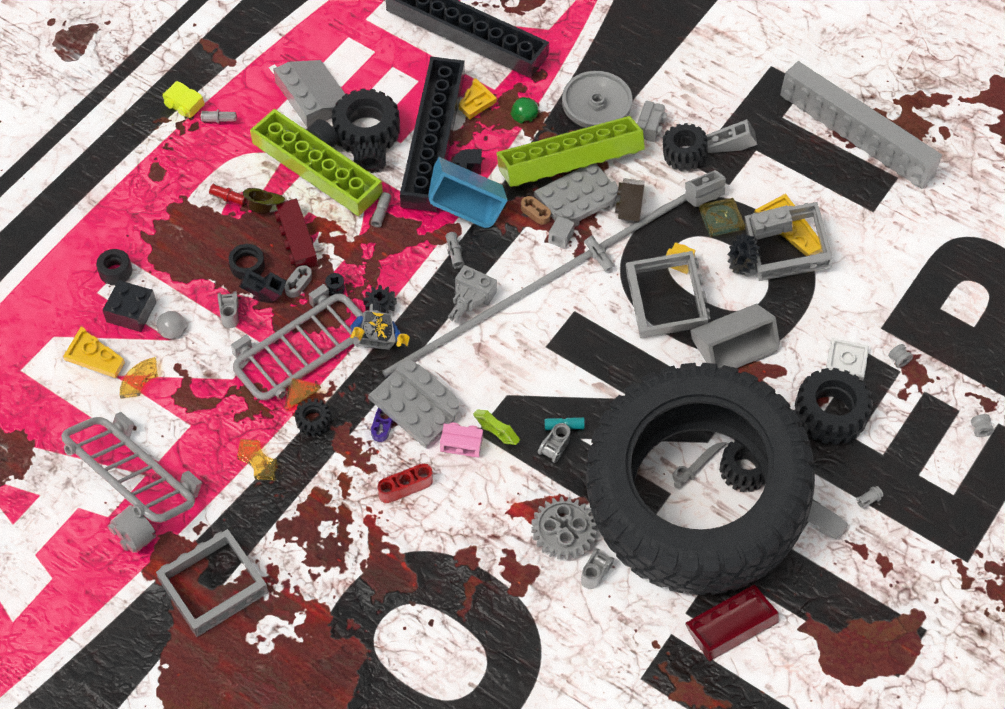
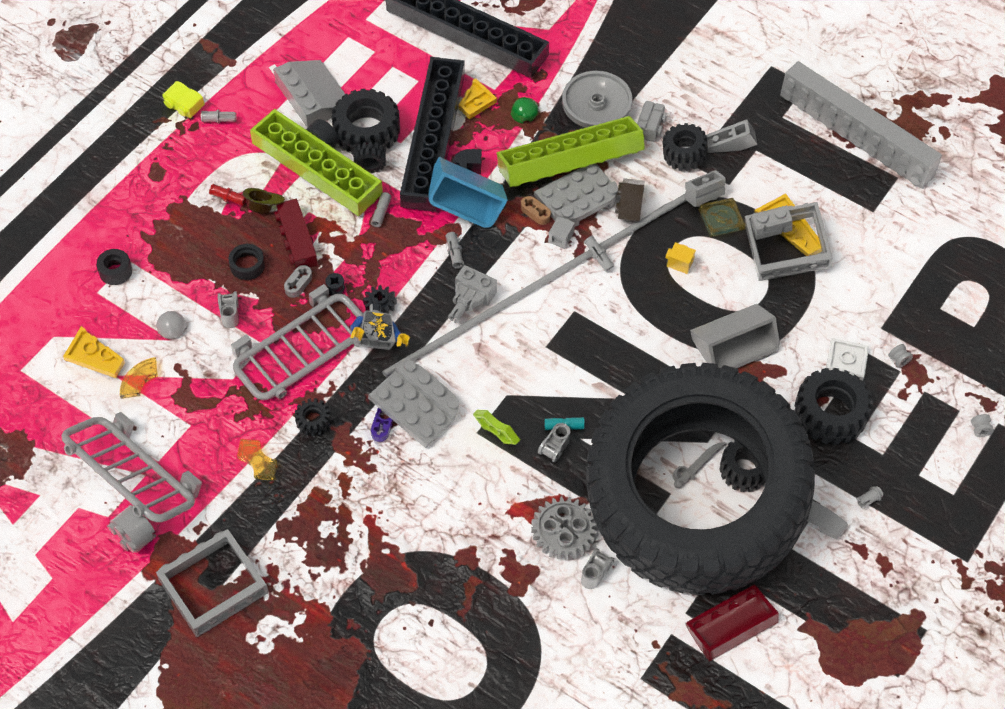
(129, 306): black brick -> none
(263, 289): black brick -> none
(299, 391): clear yellow slope -> none
(409, 475): red beam -> none
(461, 440): bright pink brick -> none
(663, 262): light grey window -> none
(743, 254): black gear -> none

